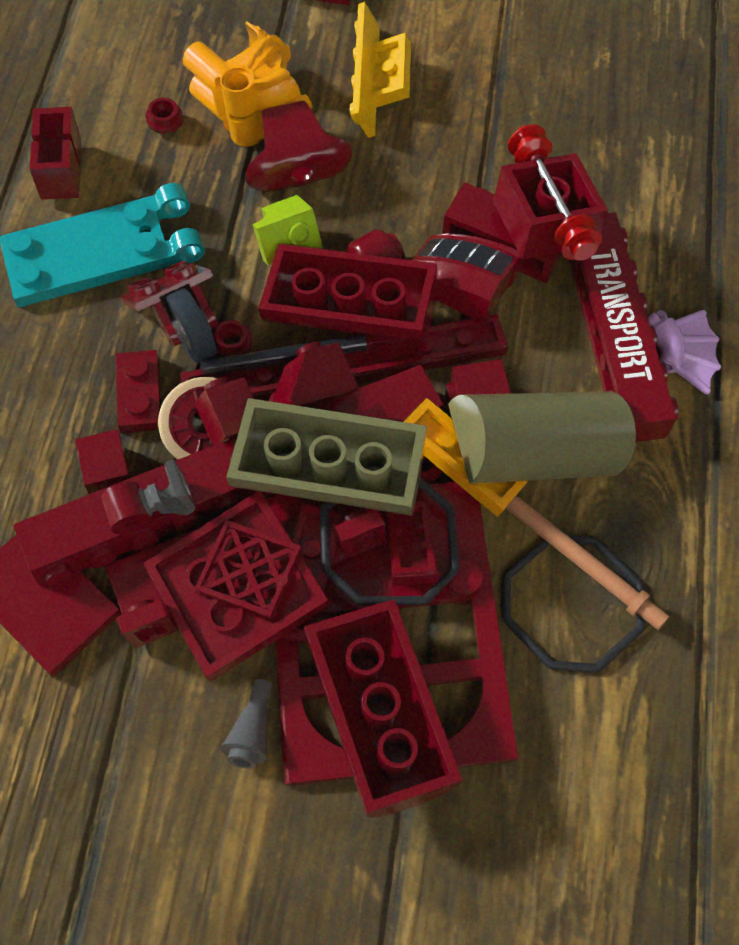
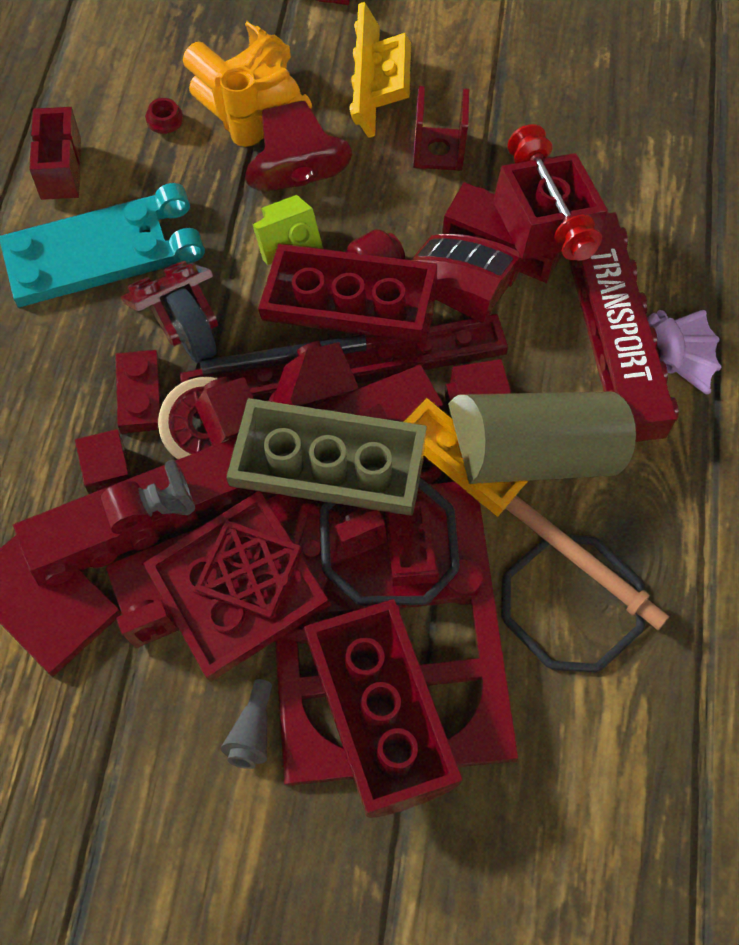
(228, 331): dark red plate -> none
(453, 138): none -> dark red piece

